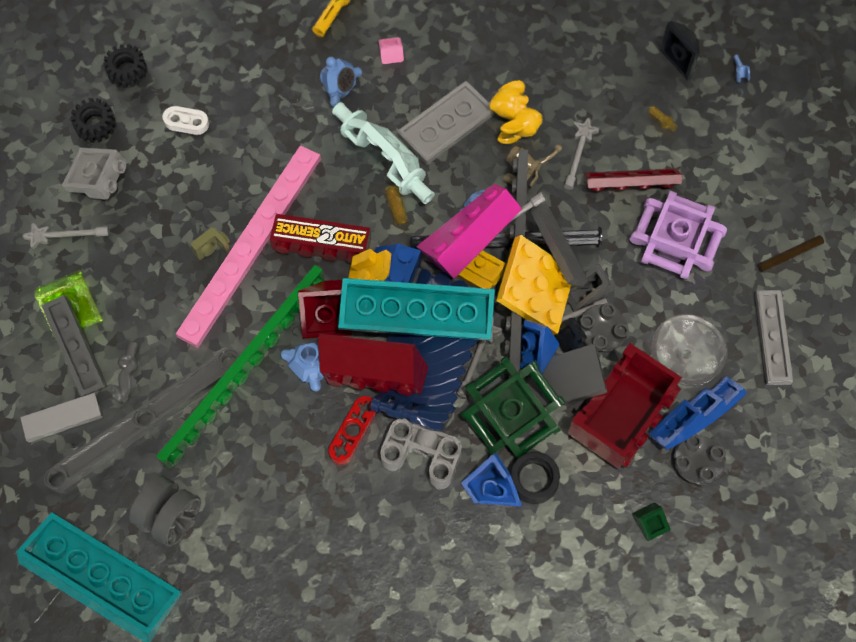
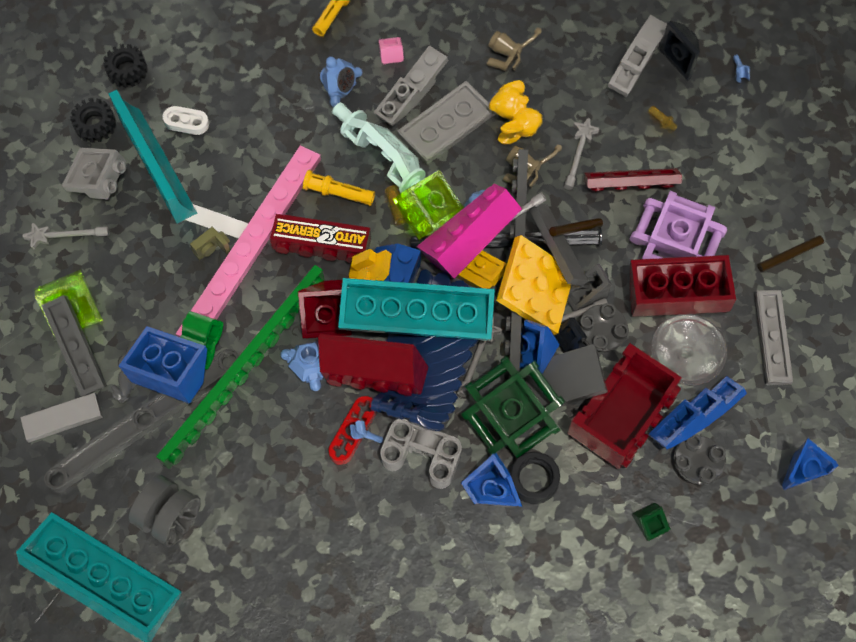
(154, 159): none -> teal arch
(166, 364): none -> blue slope
(203, 331): none -> green brick
(219, 221): none -> white sticker
(327, 186): none -> yellow pin
(359, 431): none -> medium blue hand
(412, 88): none -> light grey slope
(428, 204): none -> clear neon green slope
(505, 45): none -> dark tan piece
(576, 227): none -> dark brown bar
(637, 56): none -> light grey slope
(681, 285): none -> dark red slope
(808, 464): none -> blue slope

